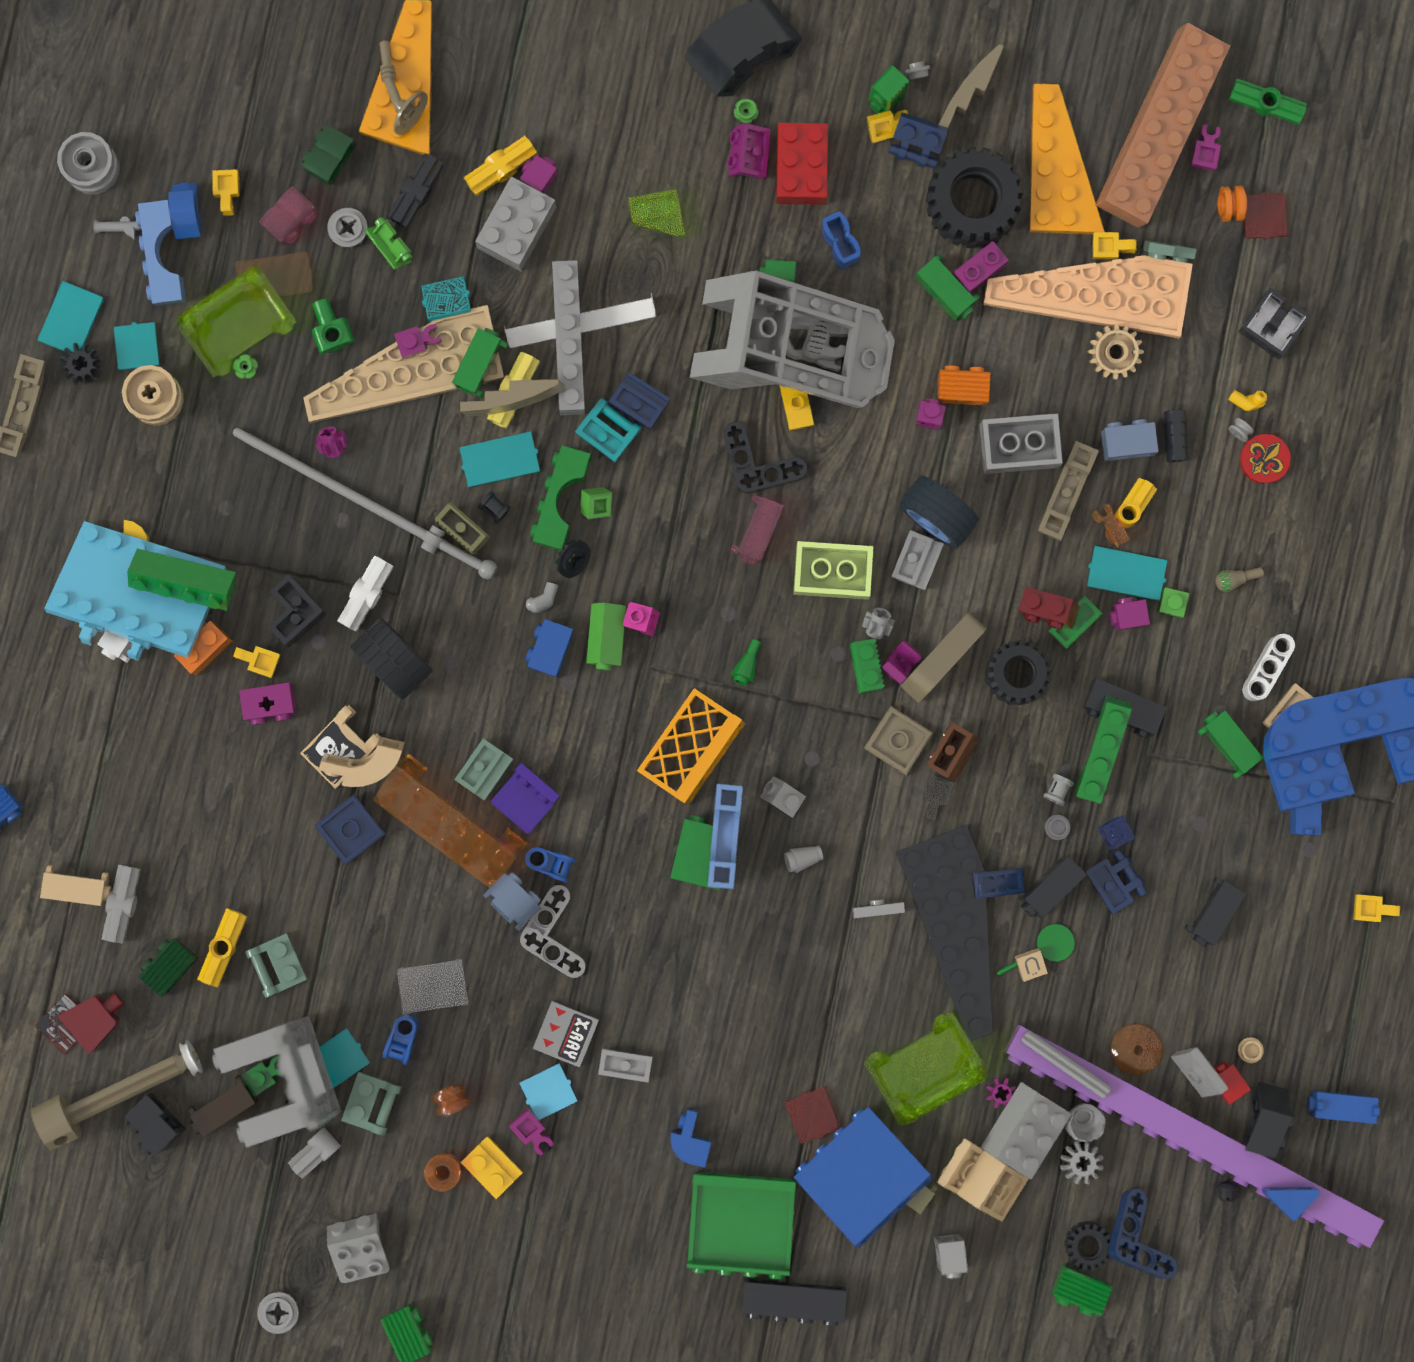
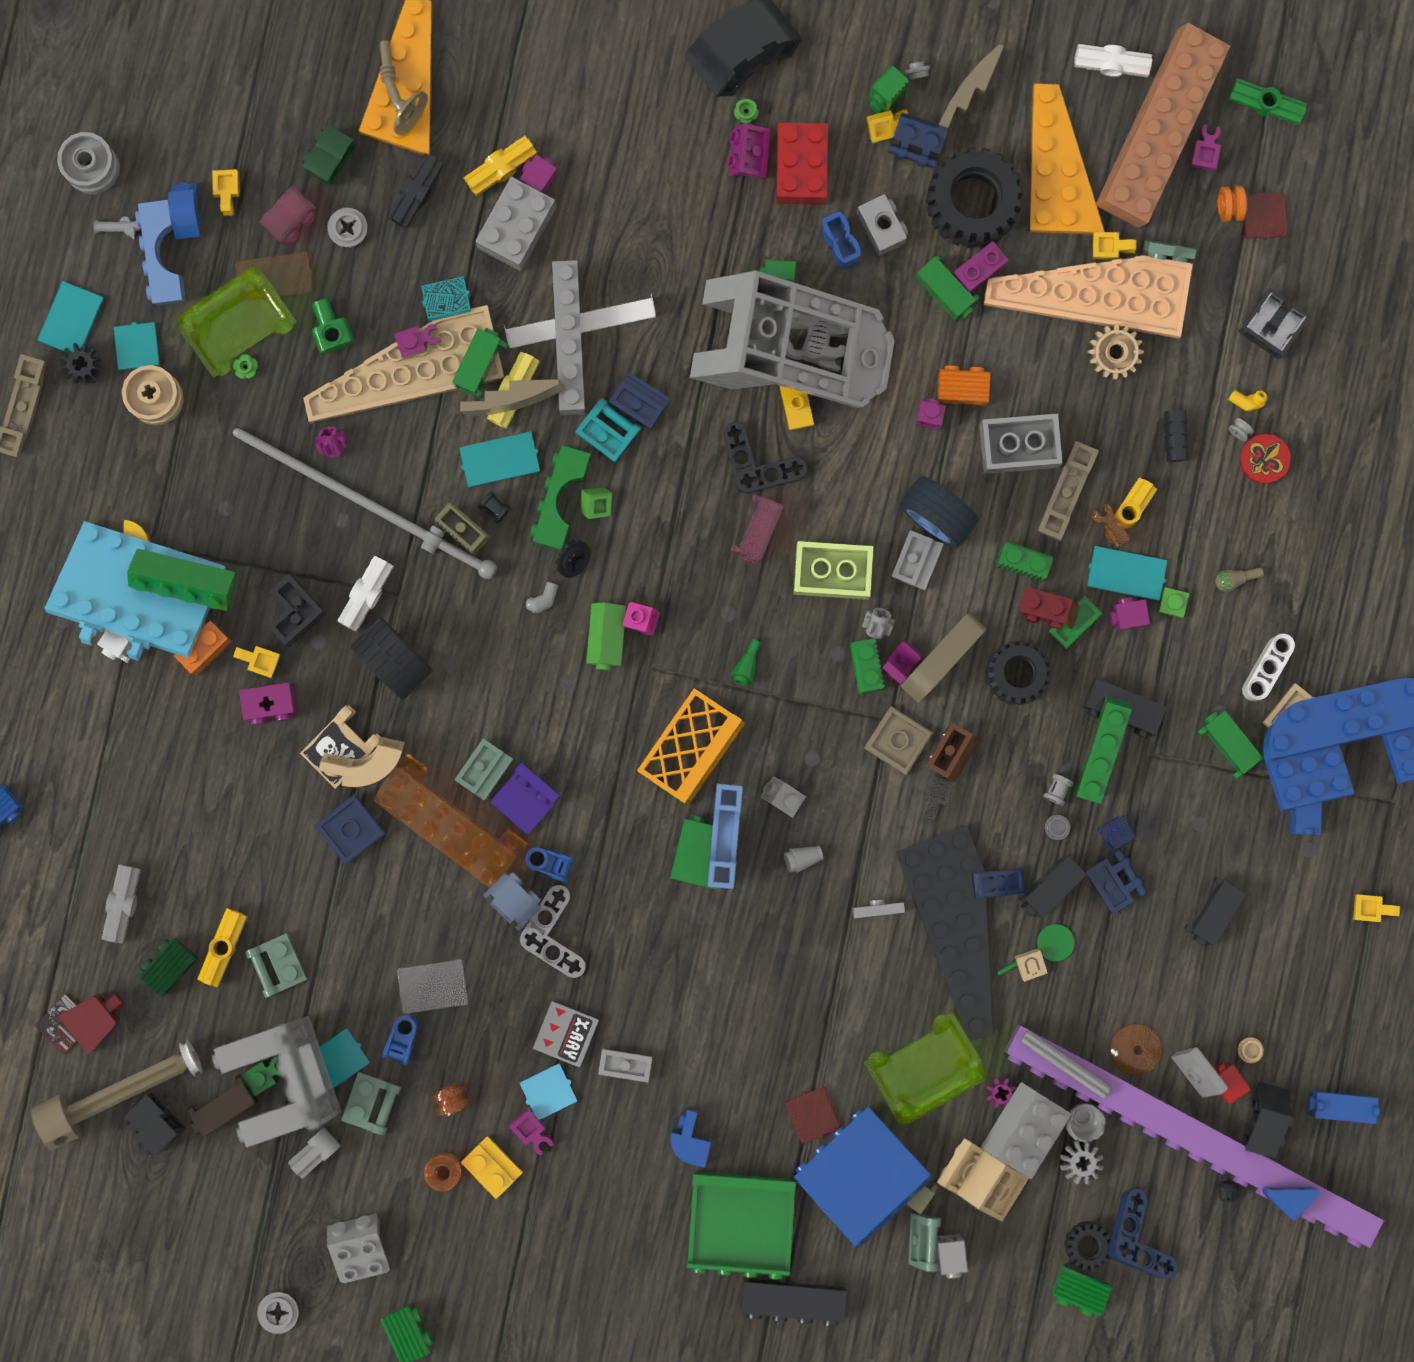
(75, 888): tan brick -> none
(393, 250): bright green hinge -> none
(549, 648): blue brick -> none
(658, 212): clear neon green wing -> none
(882, 239): none -> light grey brick
(923, 1242): none -> sand green plate
(1024, 561): none -> green brick
(1113, 60): none -> white piece
(1129, 440): sand blue brick -> none

